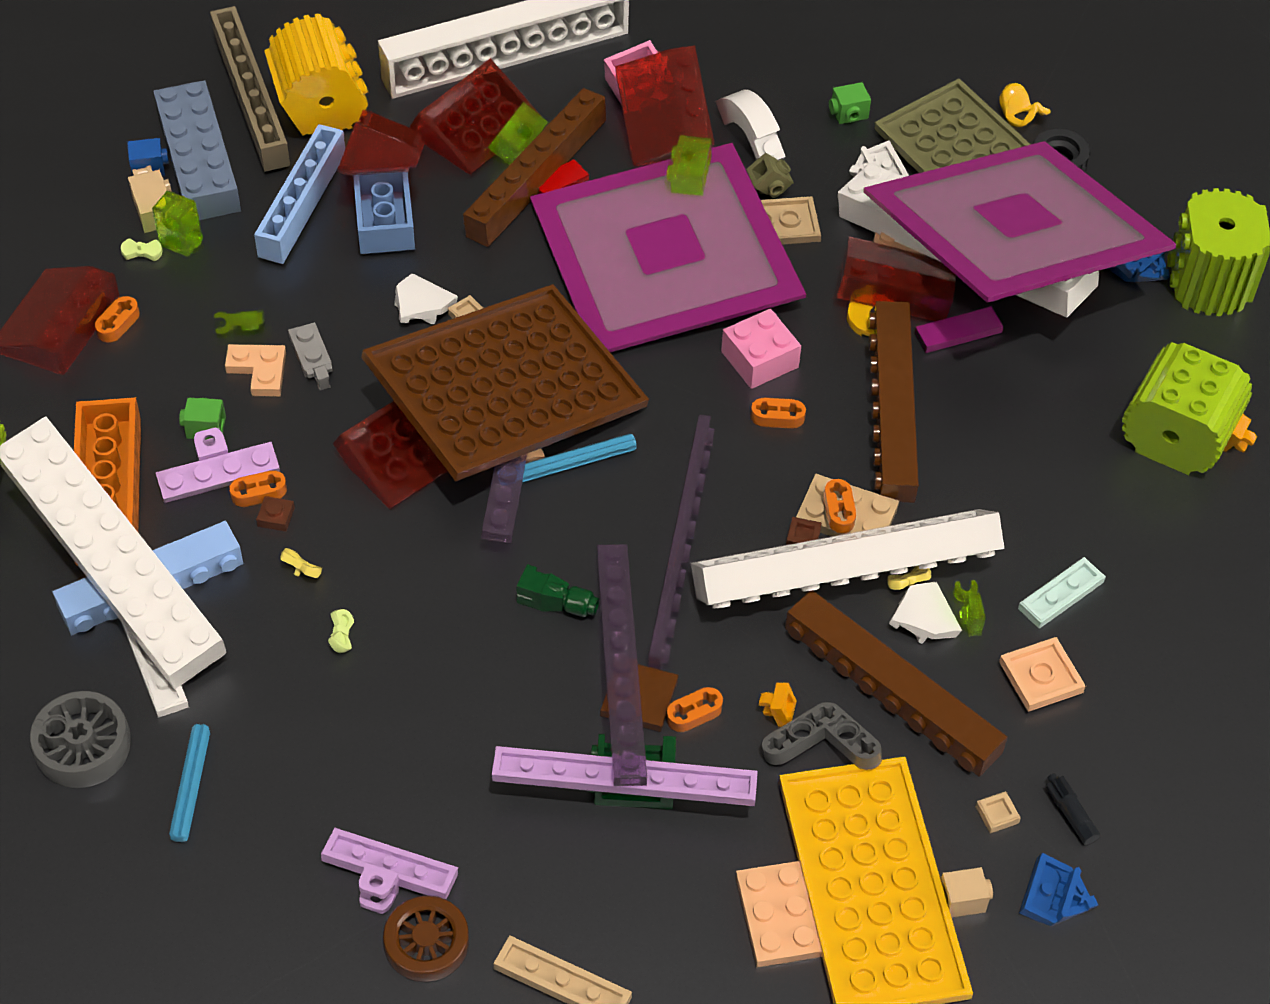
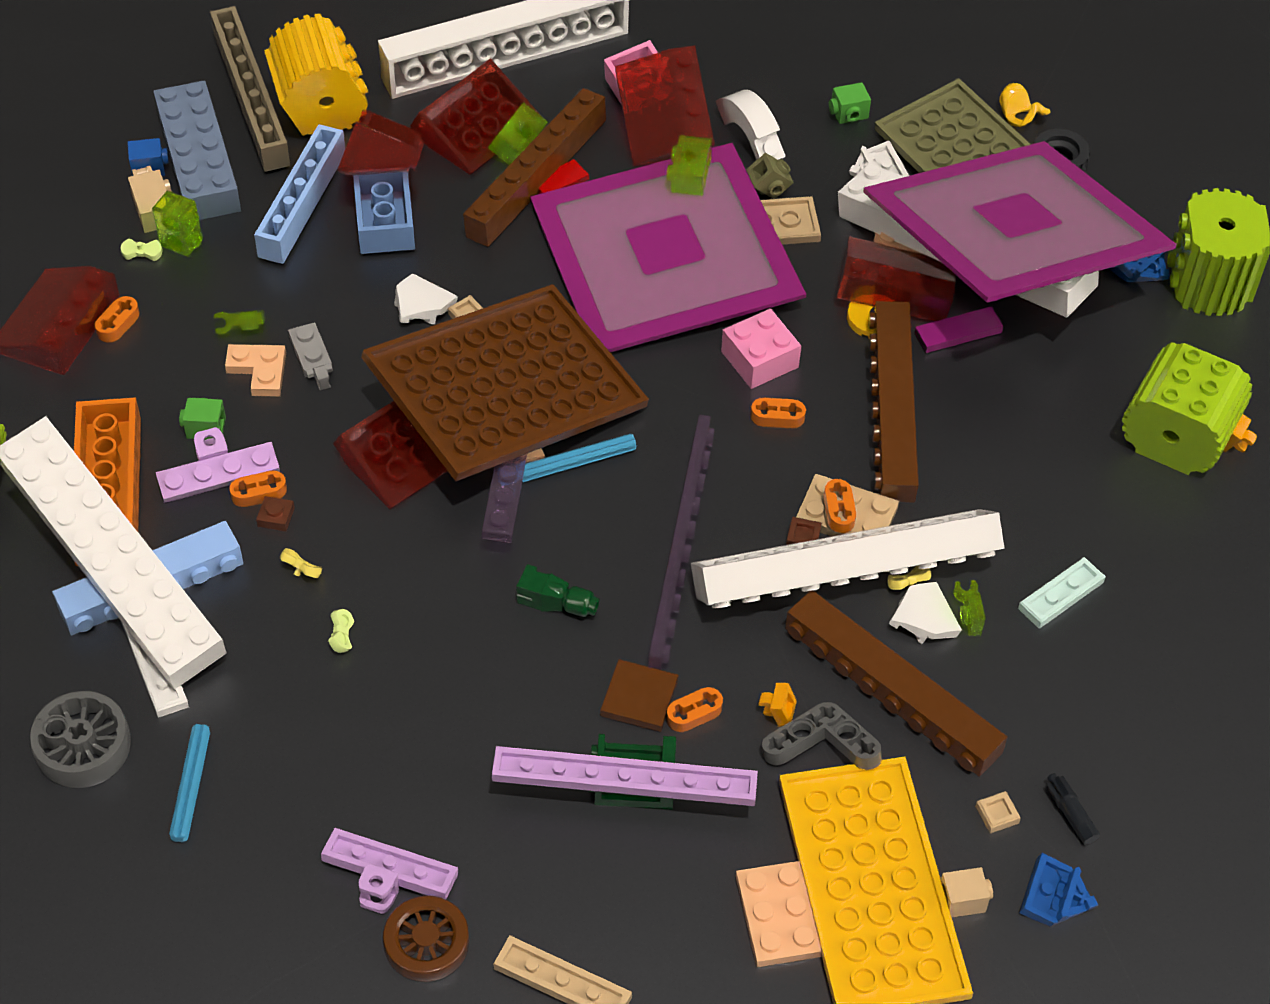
(621, 667): clear purple plate -> none
(1042, 674): light nougat plate -> none

